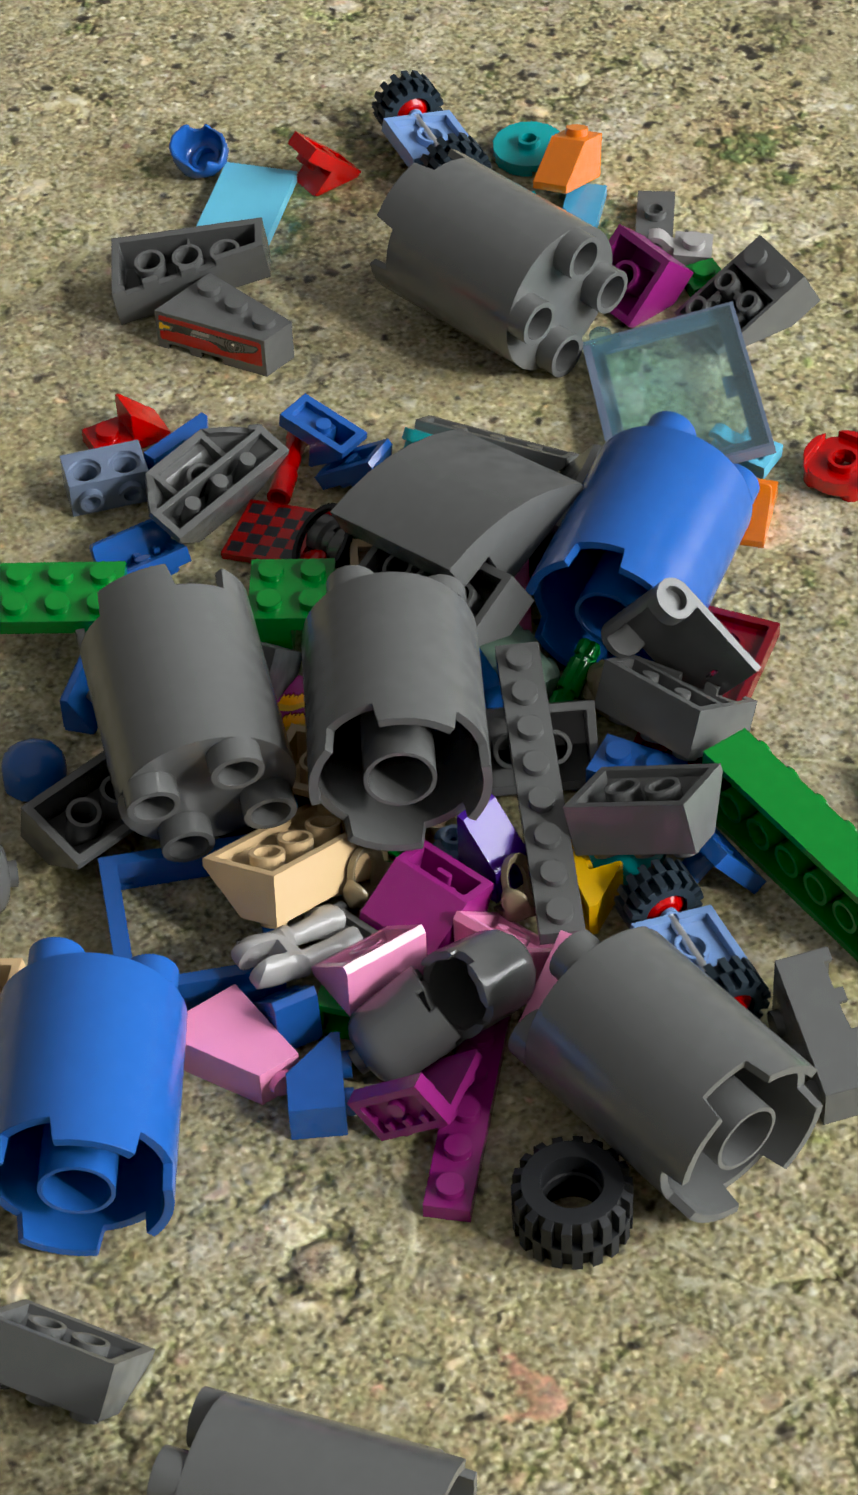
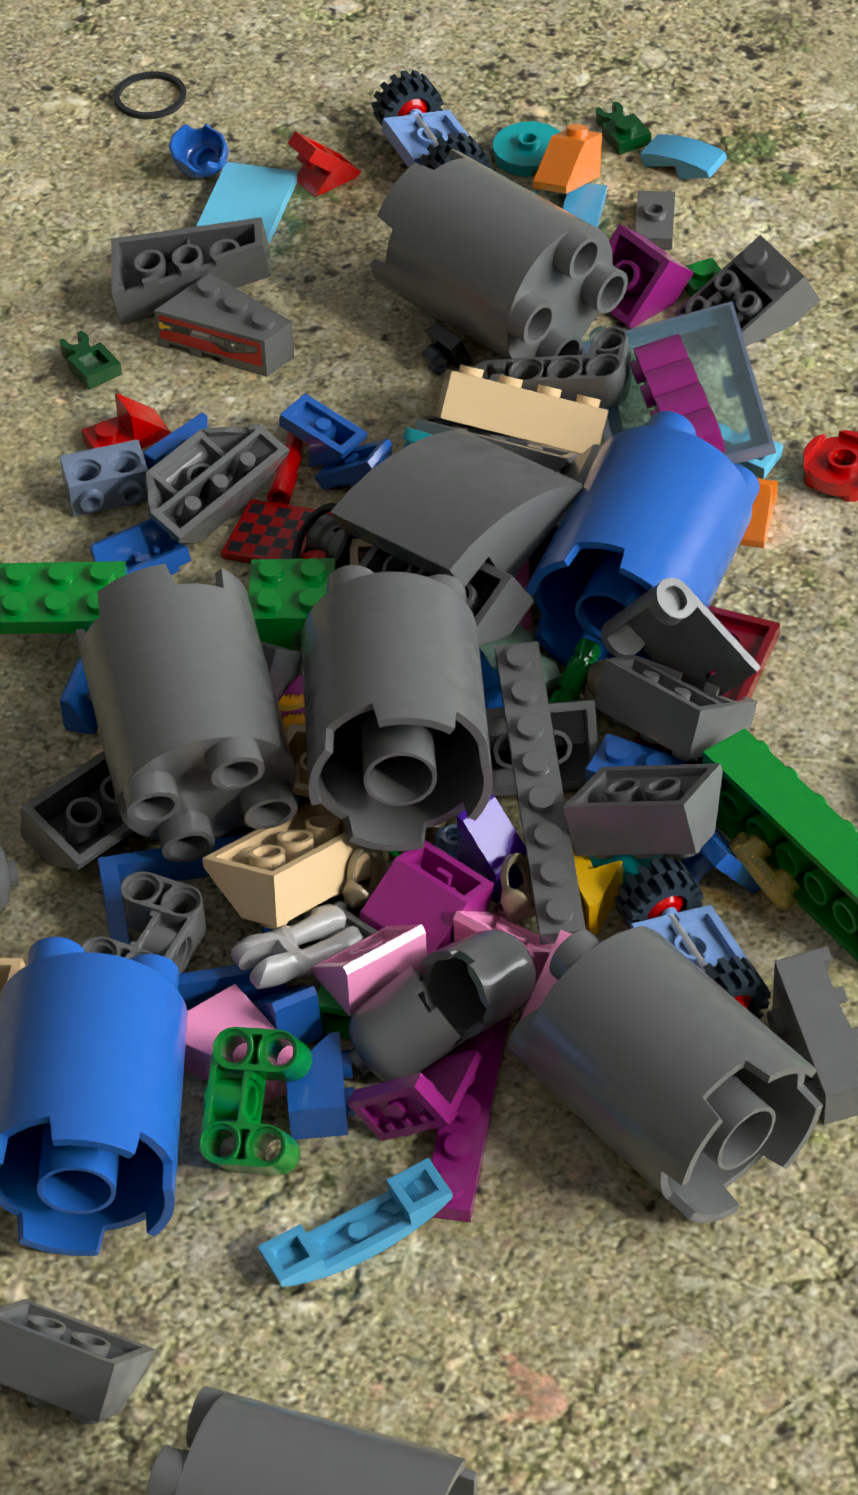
(32, 768): blue hair -> none
(89, 363): none -> dark green plate
(150, 75): none -> black piece
(165, 914): none -> dark grey beam
(236, 1100): none -> green beam
(361, 1232): none -> dark azure slope
(444, 350): none -> black tile
(519, 411): none -> tan wedge
(572, 1233): black tyre -> none
(598, 375): none -> dark grey beam
(622, 131): none -> dark green plate
(674, 386): none -> magenta brick
(686, 246): light grey plate -> none
(689, 156): none -> dark azure slope
(775, 883): none -> clear yellow plate

